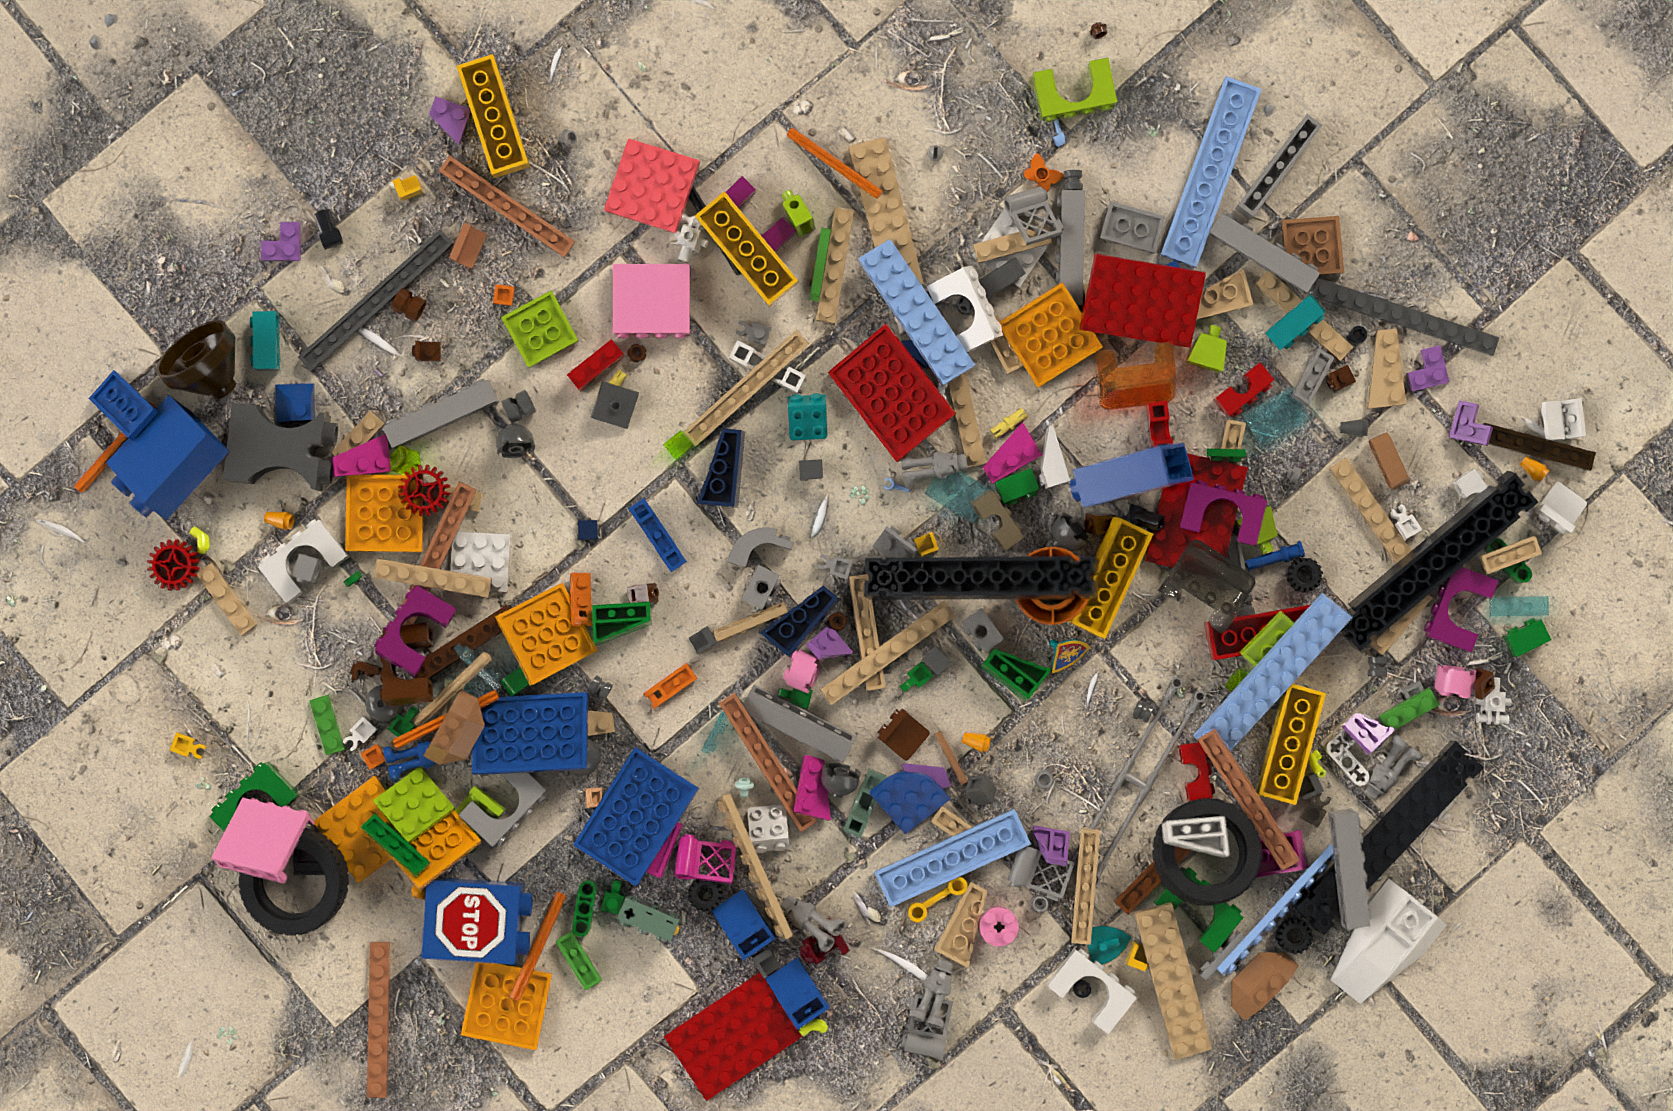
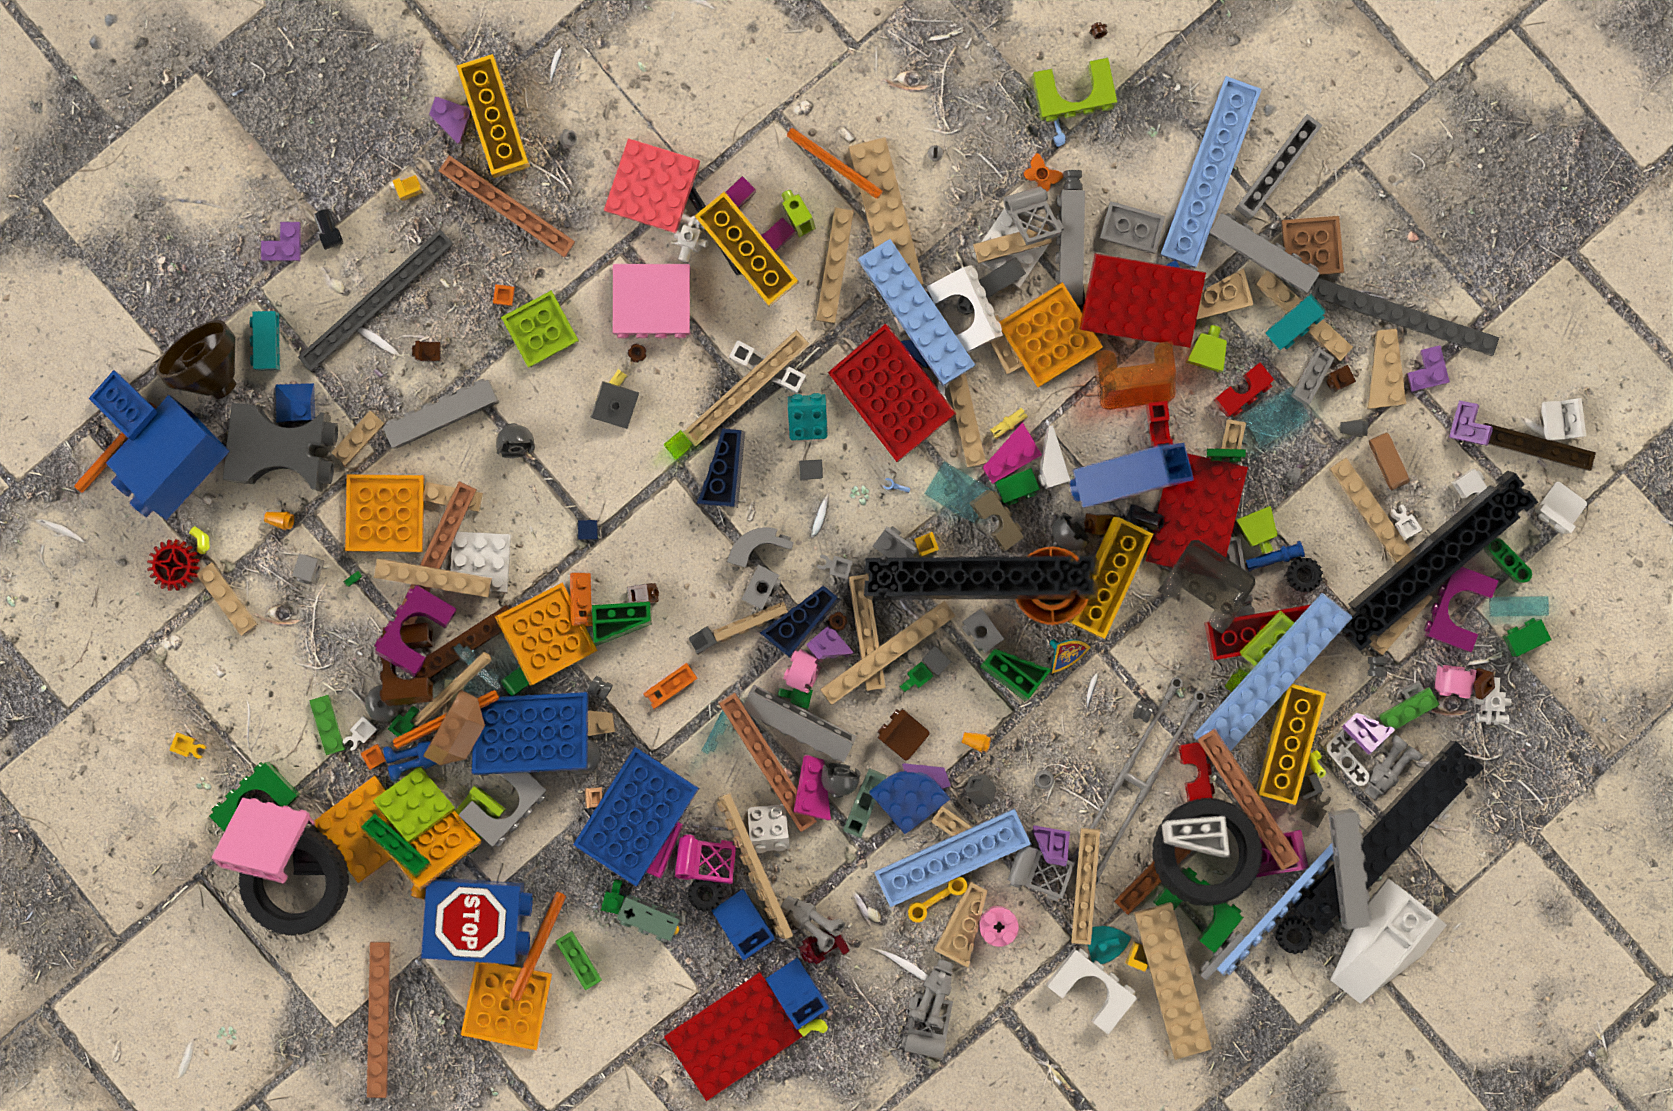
(277, 568): white arch -> none
(363, 459): dark pink wing -> none
(367, 668): reddish brown bracket -> none
(404, 459): clear neon green panel -> none
(406, 303): reddish brown wheel -> none
(415, 495): red gear -> none
(467, 246): nougat panel -> none
(518, 406): dark grey wheel -> none
(579, 916): green beam -> none
(595, 364): red arch -> none
(657, 534): blue slope -> none
(744, 784): light aqua plate -> none
(757, 332): light grey plate -> none
(766, 962): dark grey panel -> none
(820, 264): bright green beam -> none
(943, 466): light grey piece -> none
(950, 757): medium nougat bar -> none
(1039, 908): light grey plate -> none
(1082, 995): black bush -> none
(1201, 496): magenta arch -> none
(1260, 981): medium nougat wedge -> none
(1363, 331): black bush -> none
(1510, 554): tan plate -> none
(1534, 468): light orange cone -> none

